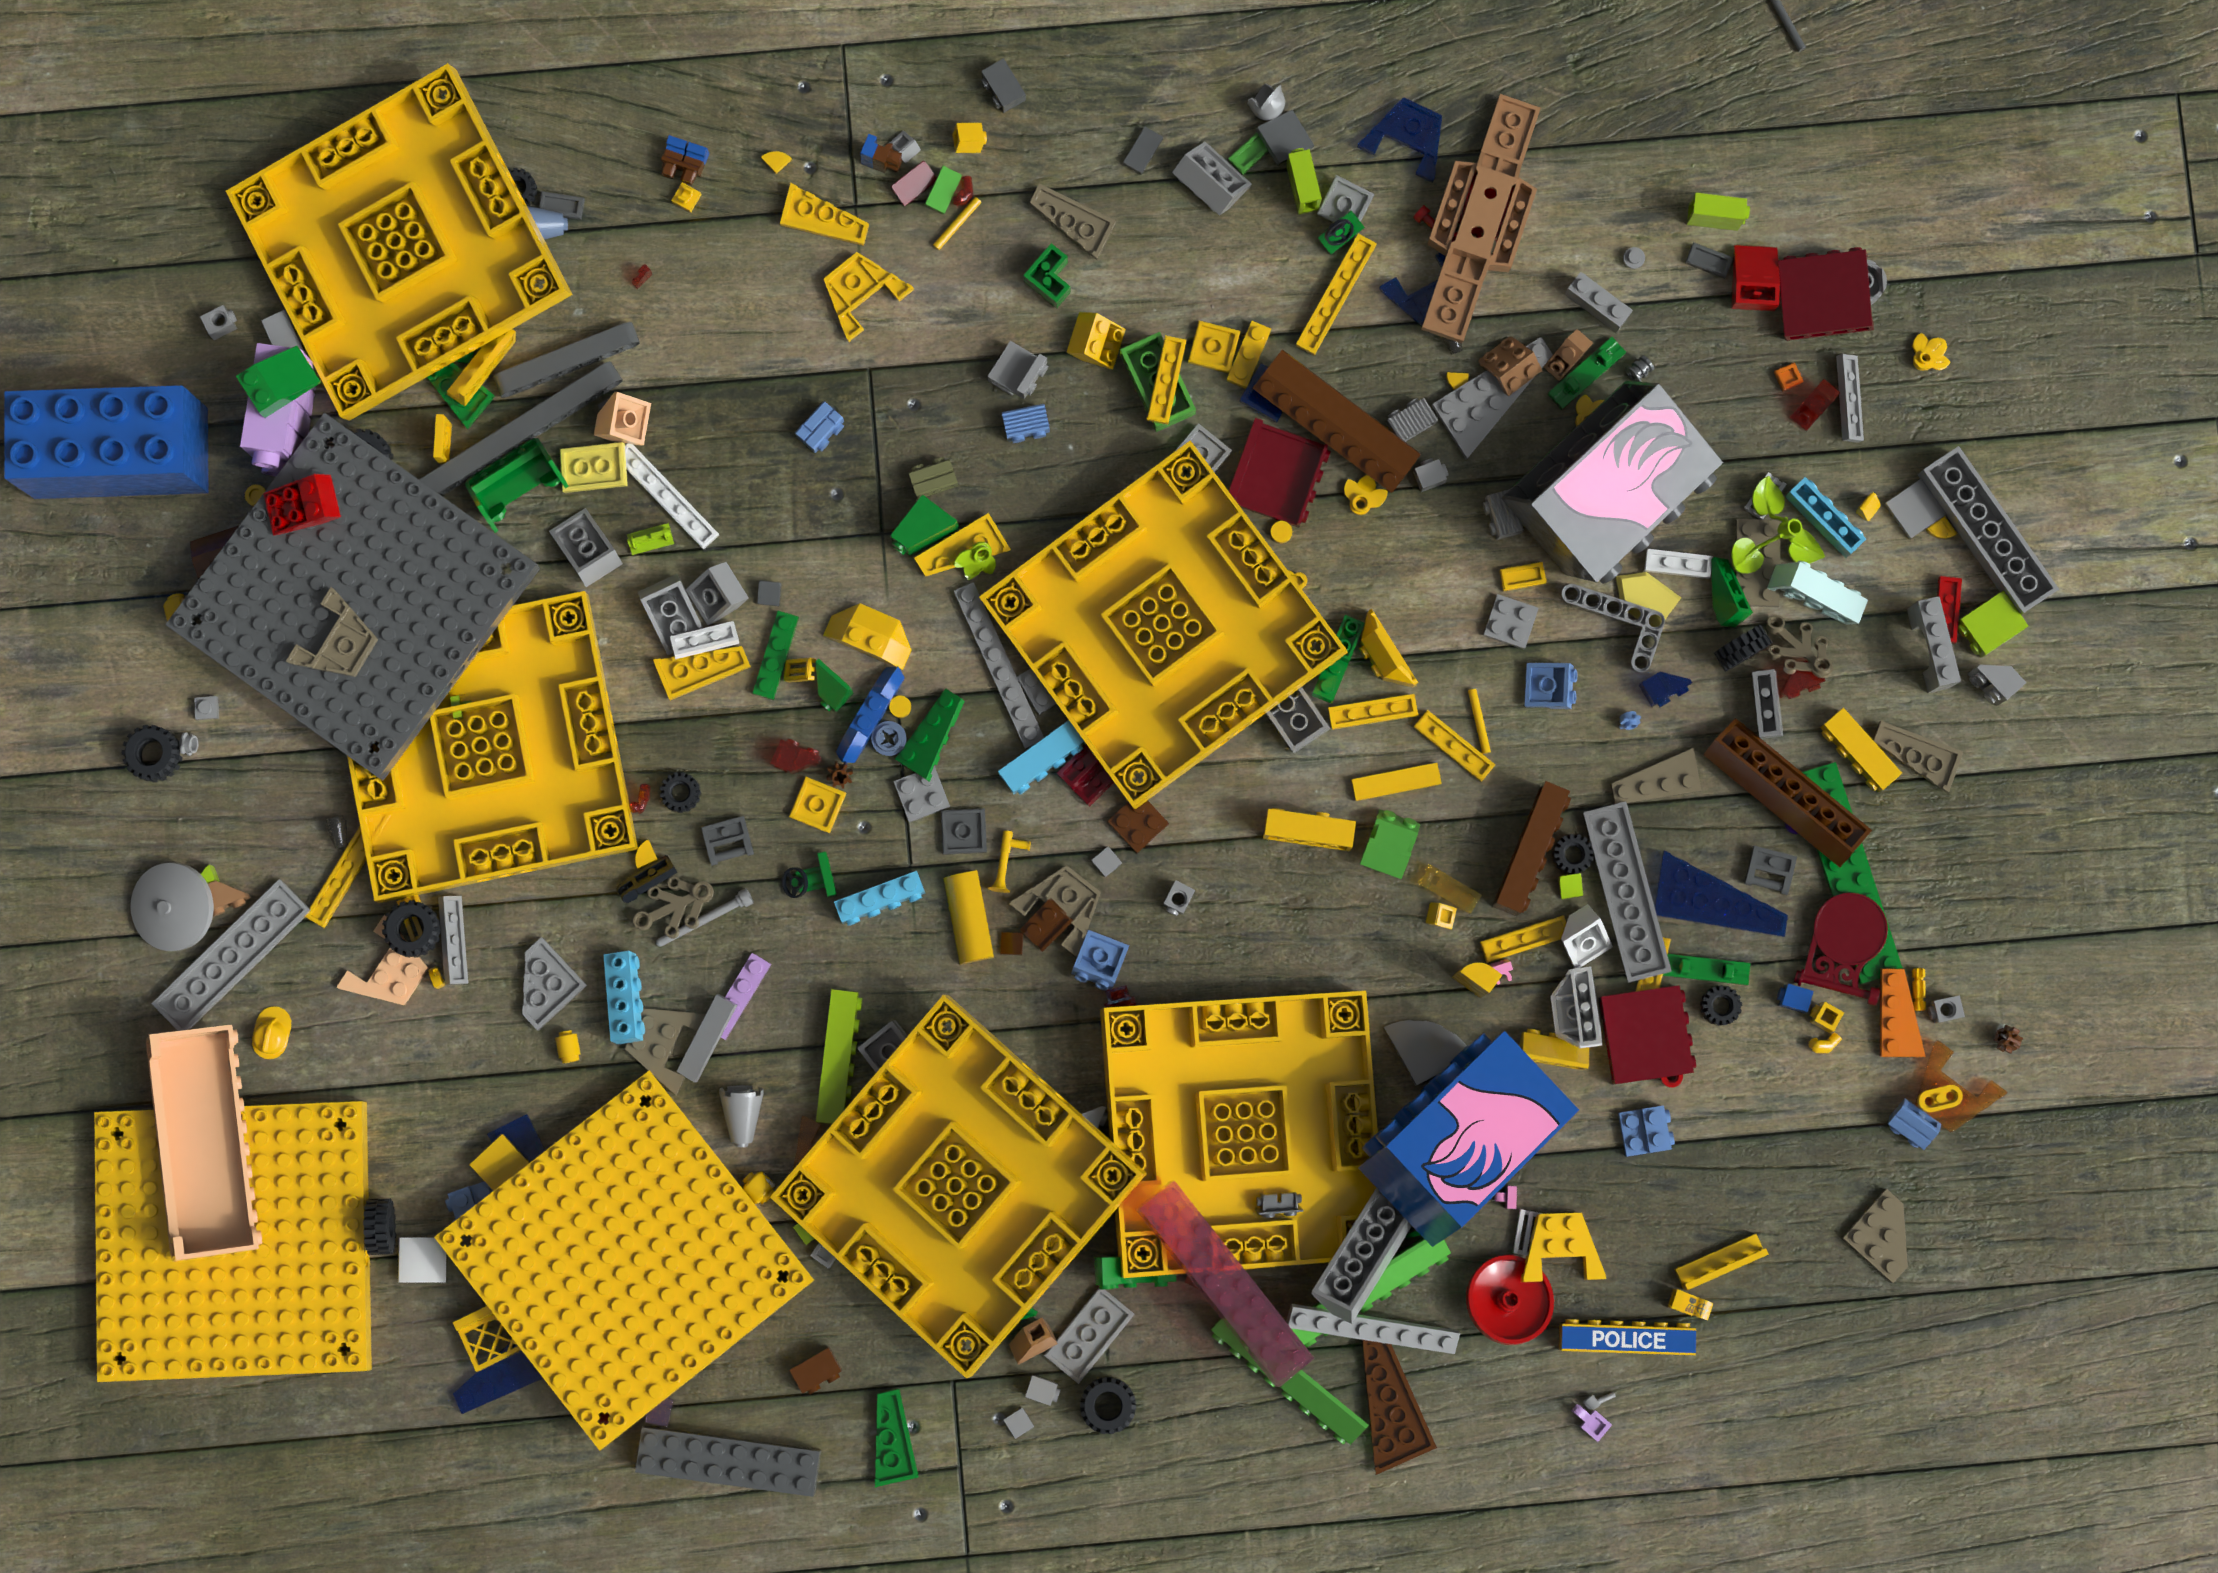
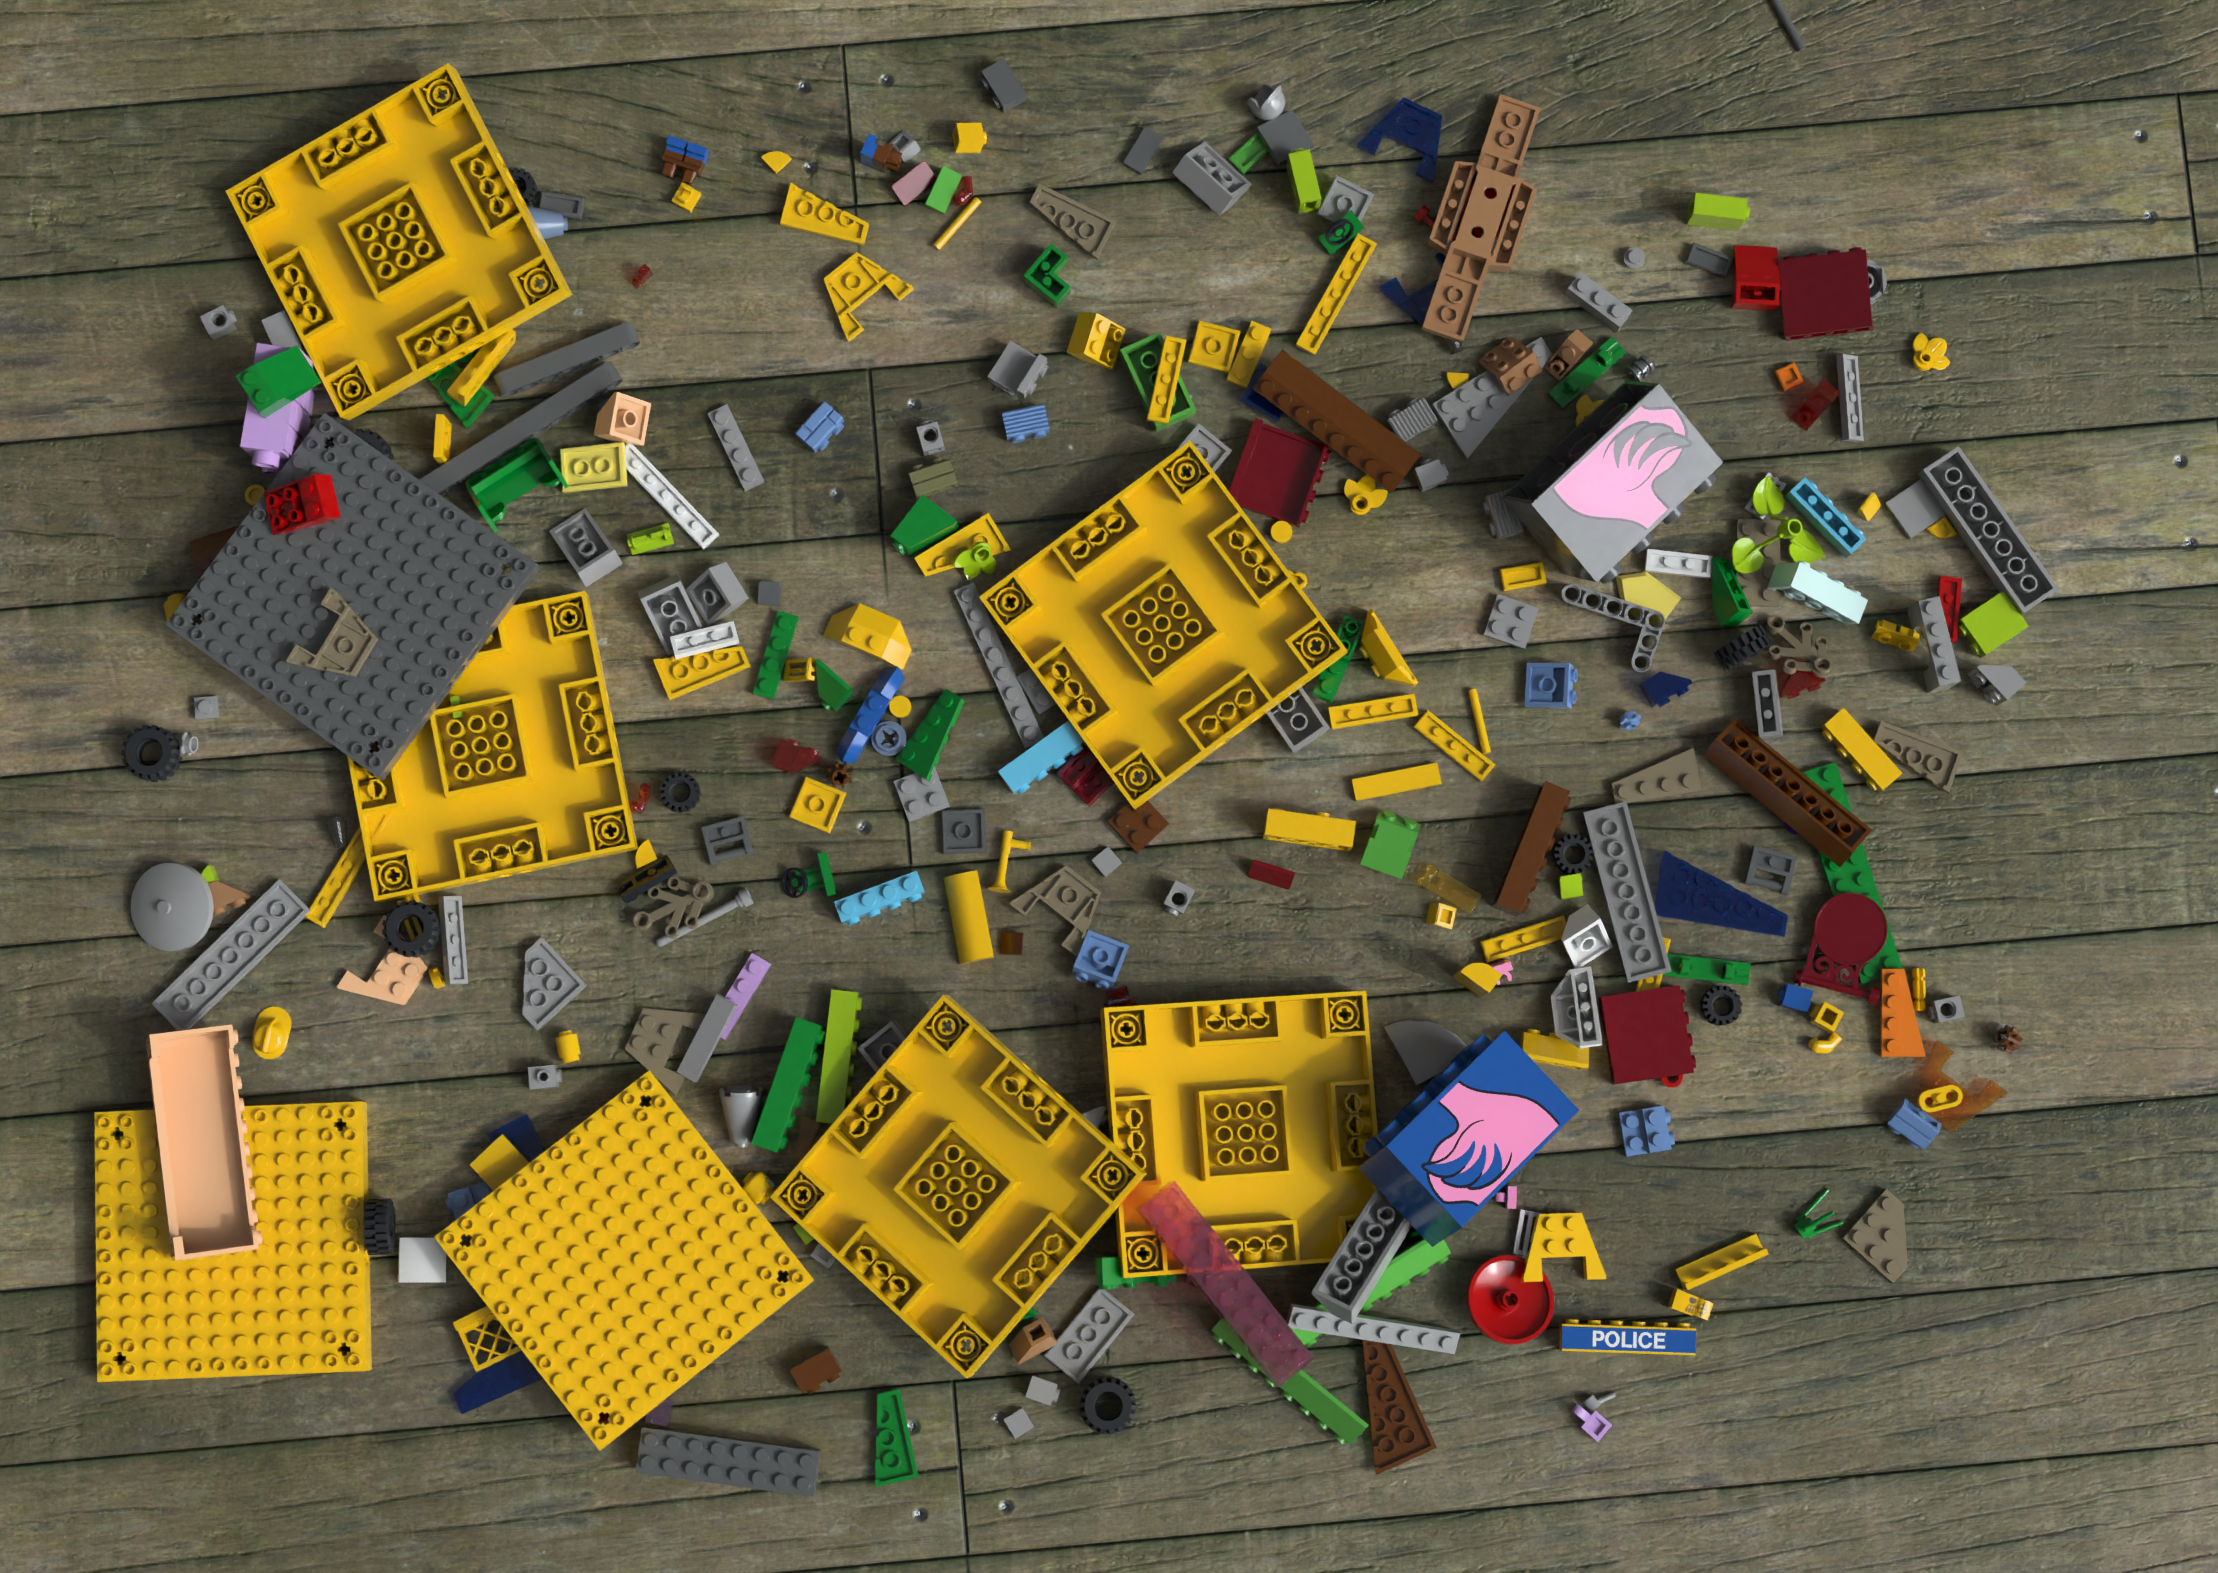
(106, 442): blue brick -> none
(544, 1077): none -> light grey brick
(624, 997): medium azure brick -> none
(736, 447): none -> light grey plate
(788, 1085): none -> green brick
(934, 446): none -> light grey brick
(1046, 924): reddish brown plate -> none
(1271, 874): none -> dark red slope
(1287, 1205): dark grey hinge -> none
(1807, 1227): none -> green plant
(1904, 639): none -> yellow hinge

